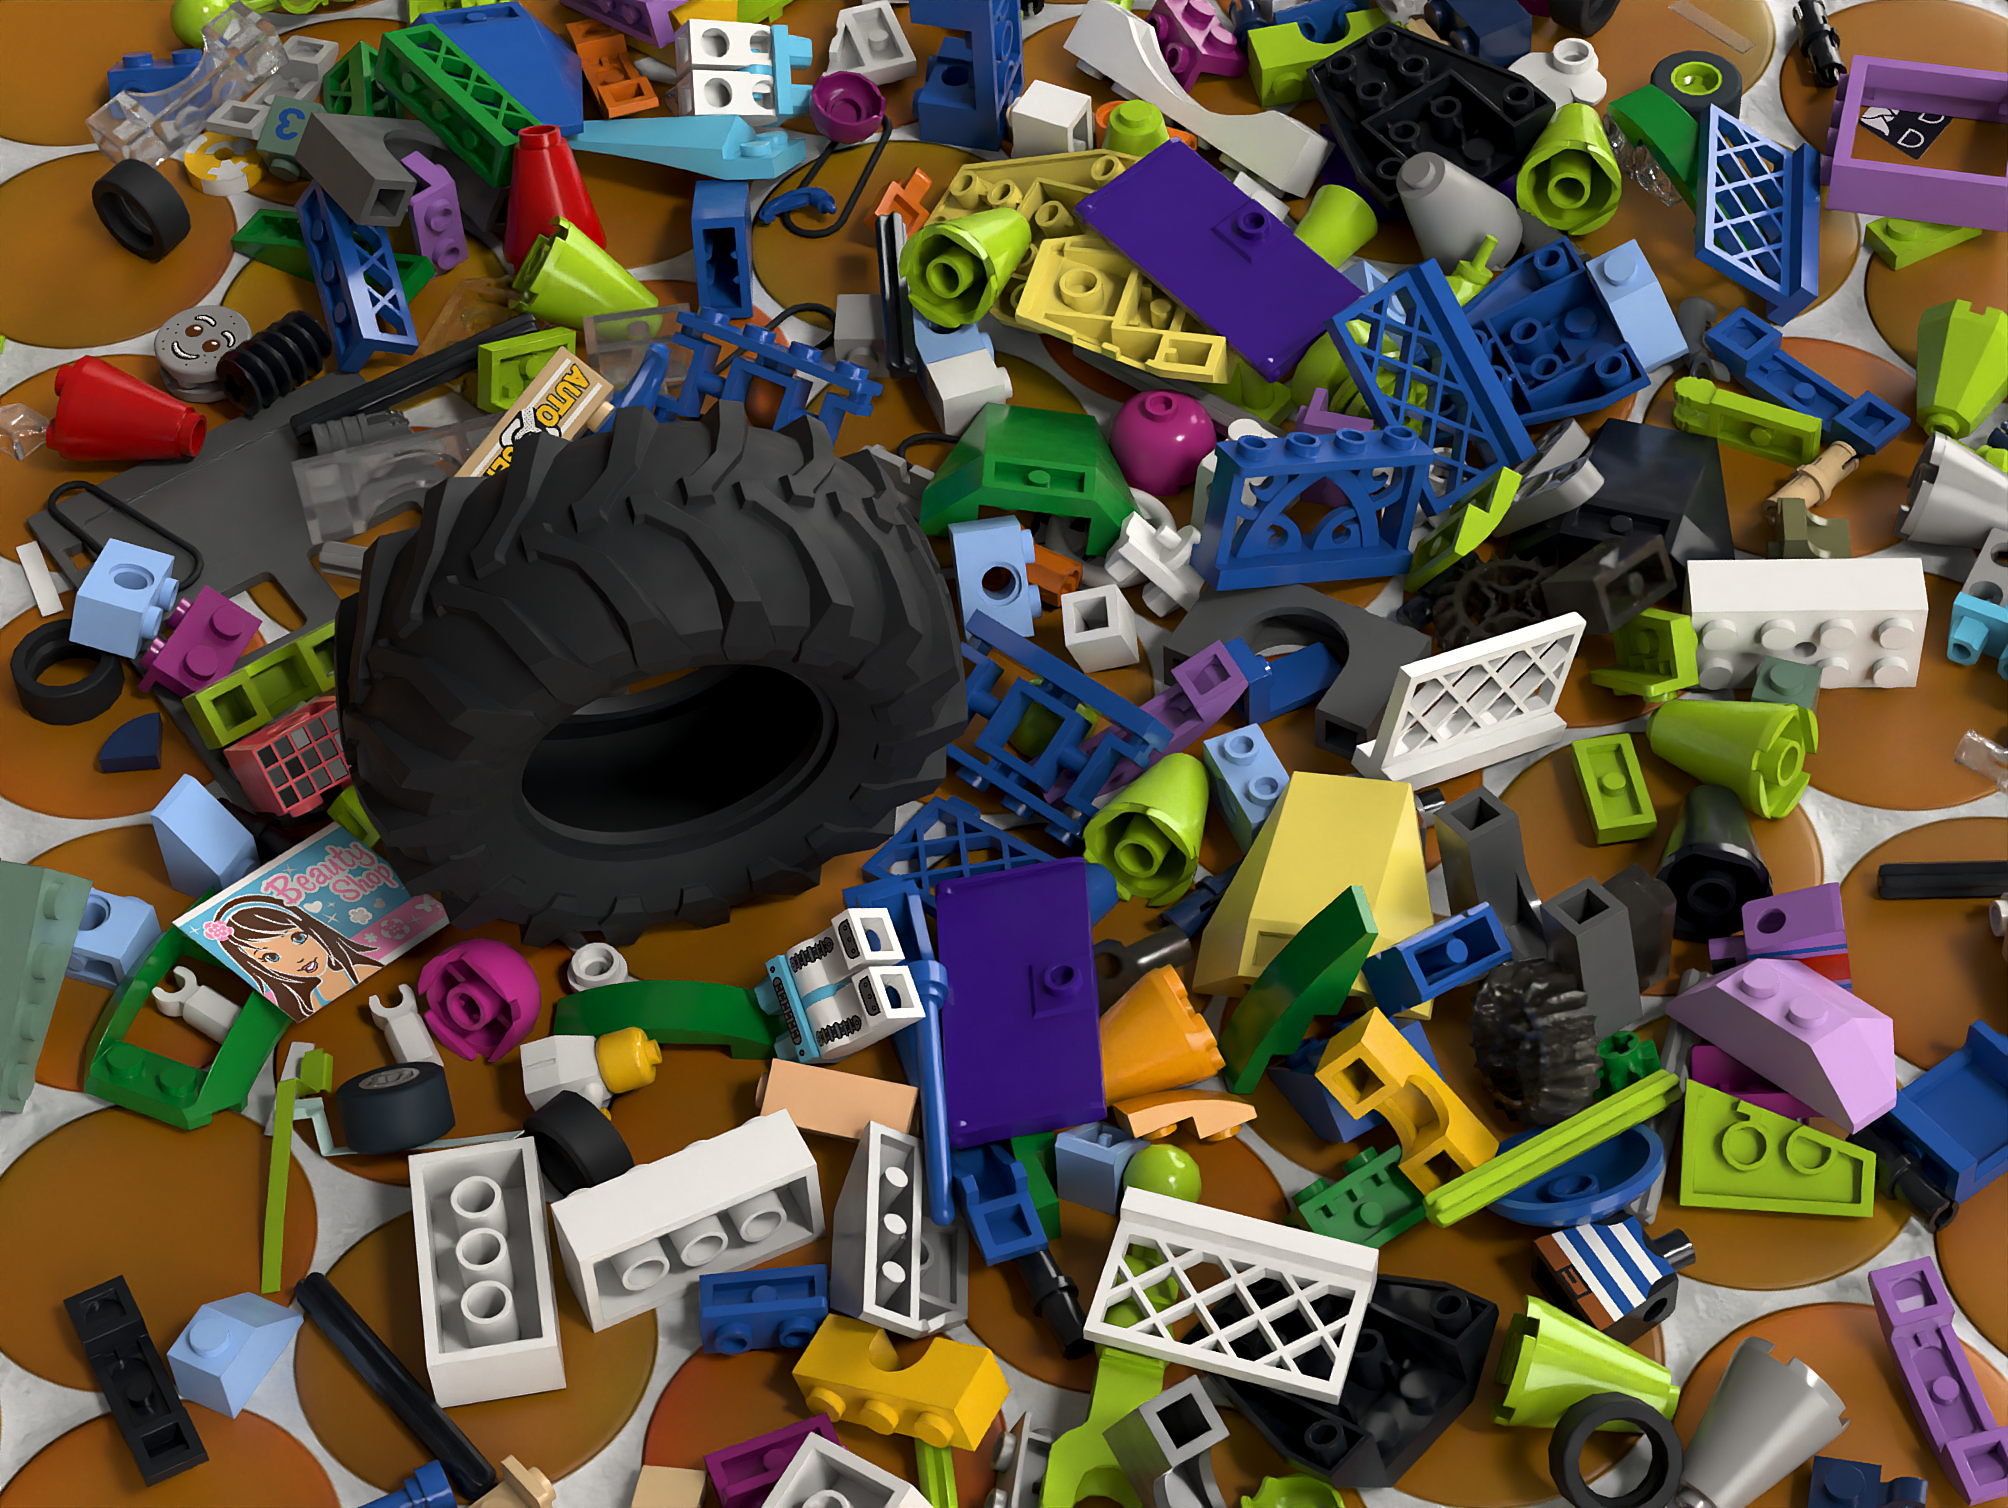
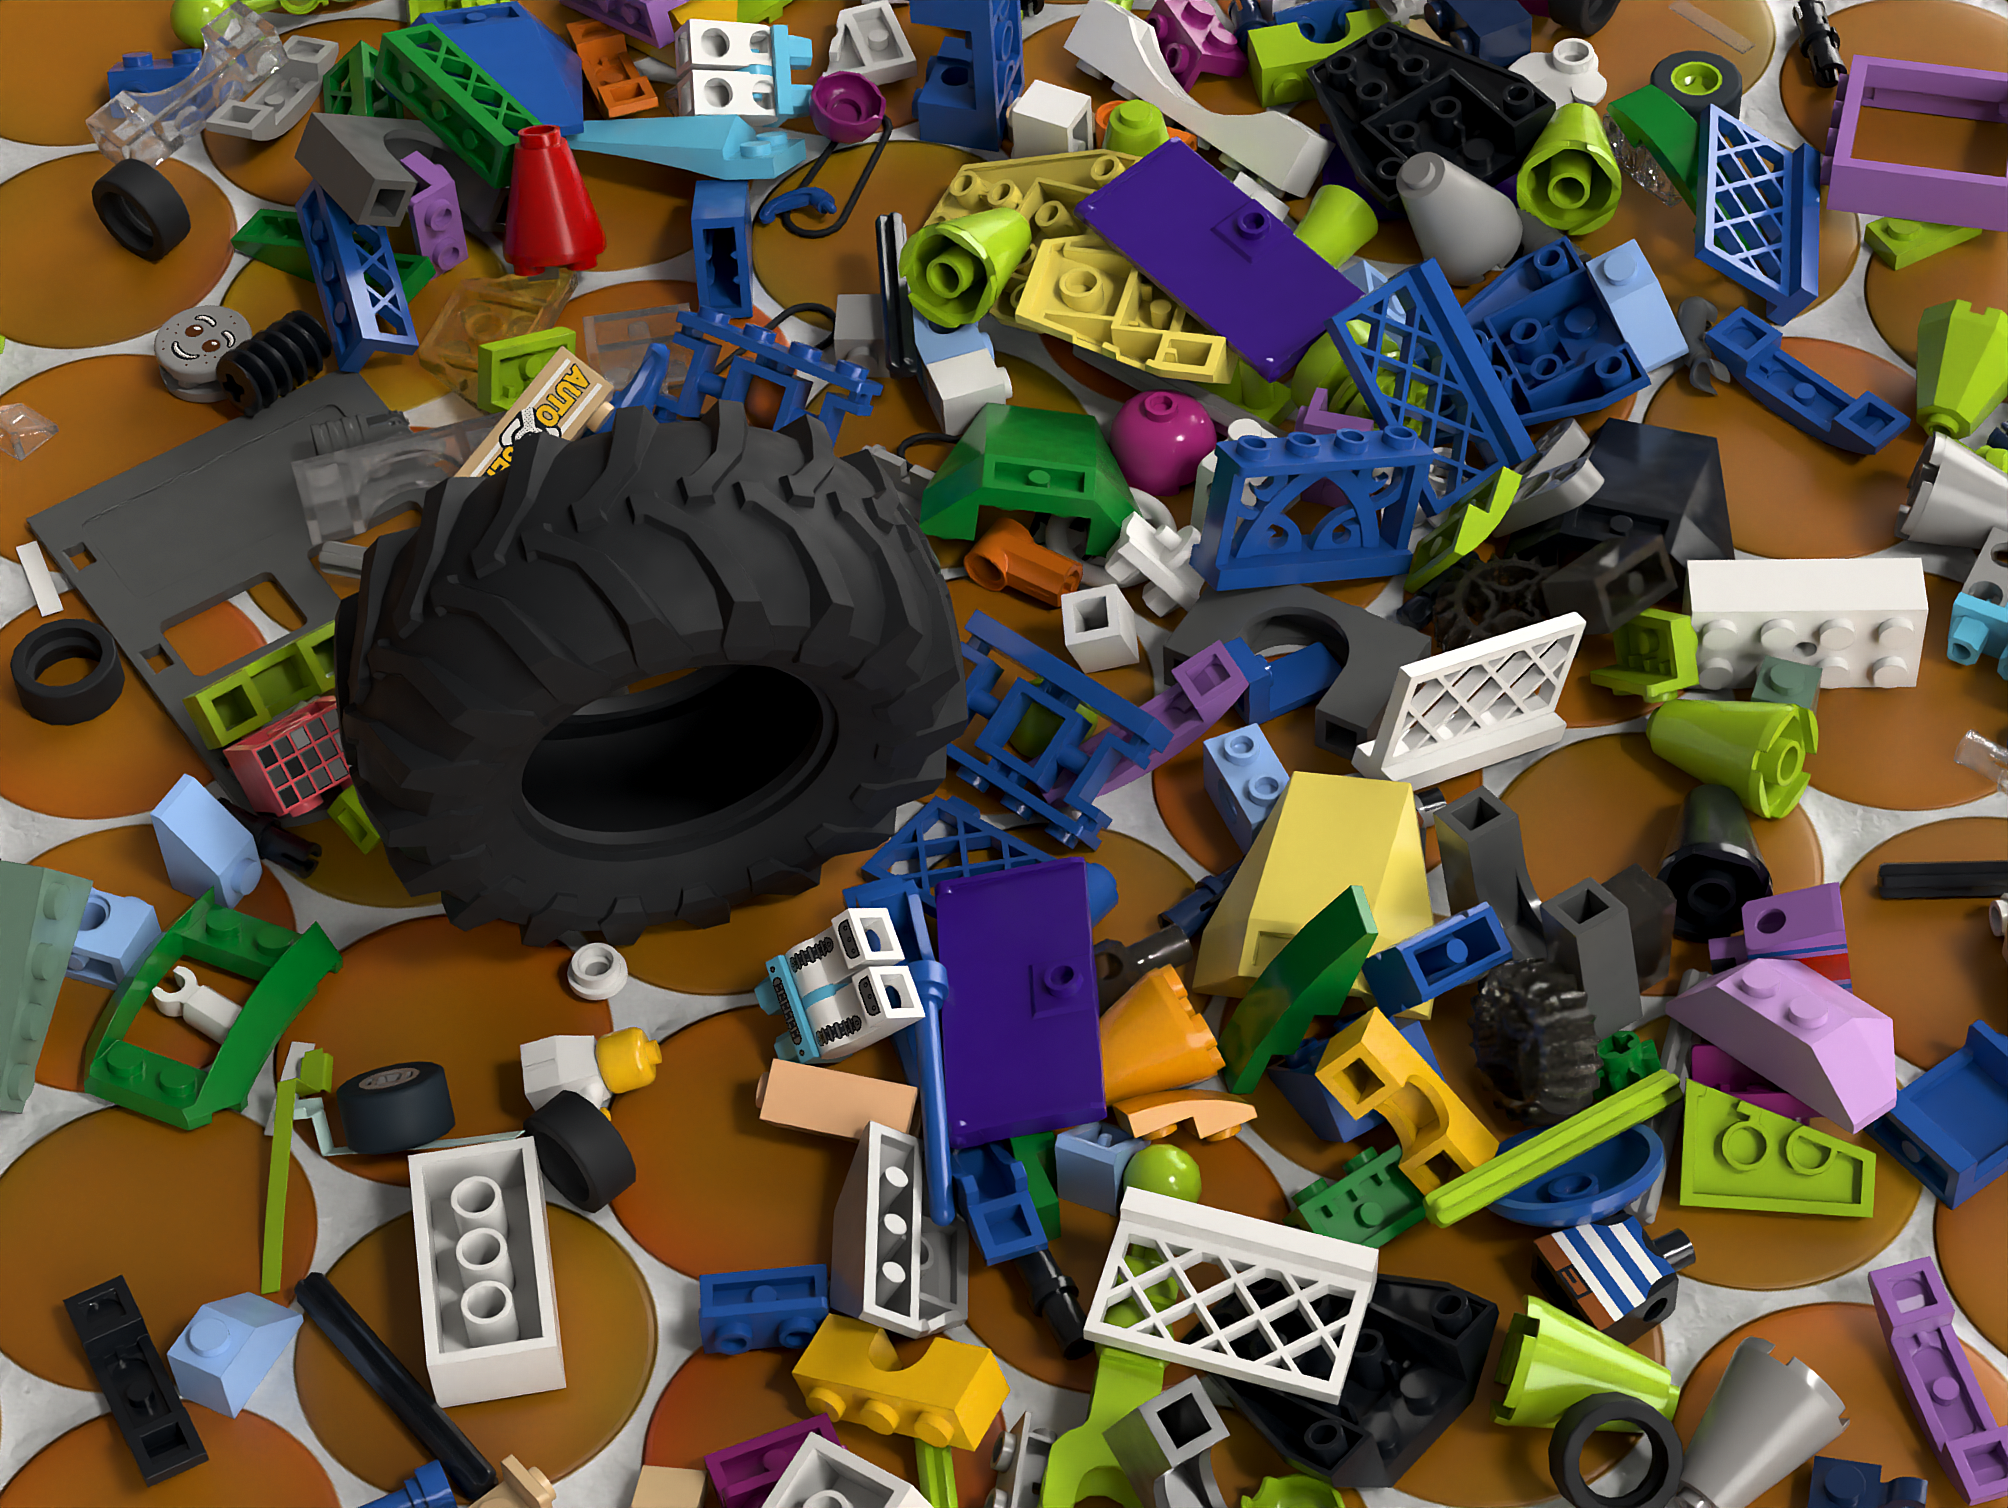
(119, 418): red cone -> none
(123, 599): light blue brick -> none
(129, 511): black piece -> none
(134, 745): dark blue tile -> none
(204, 644): magenta bracket -> none
(223, 164): piece -> none
(283, 134): sand green brick -> none
(313, 921): sticker -> none
(405, 1029): white bar -> none
(410, 379): black axle -> none
(480, 998): dark pink cylinder -> none
(574, 280): lime cone -> none
(675, 1014): green slope -> none
(688, 1216): white brick -> none
(902, 198): orange plate -> none
(990, 544): light blue brick -> none
(1153, 830): lime cone -> none
(1472, 277): lime piece -> none
(1613, 788): lime plate -> none
(1746, 423): lime hinge -> none
(1805, 535): olive brick -> none
(1816, 479): tan pin -> none
(1904, 1179): black pin -> none
(1905, 129): black sticker -> none

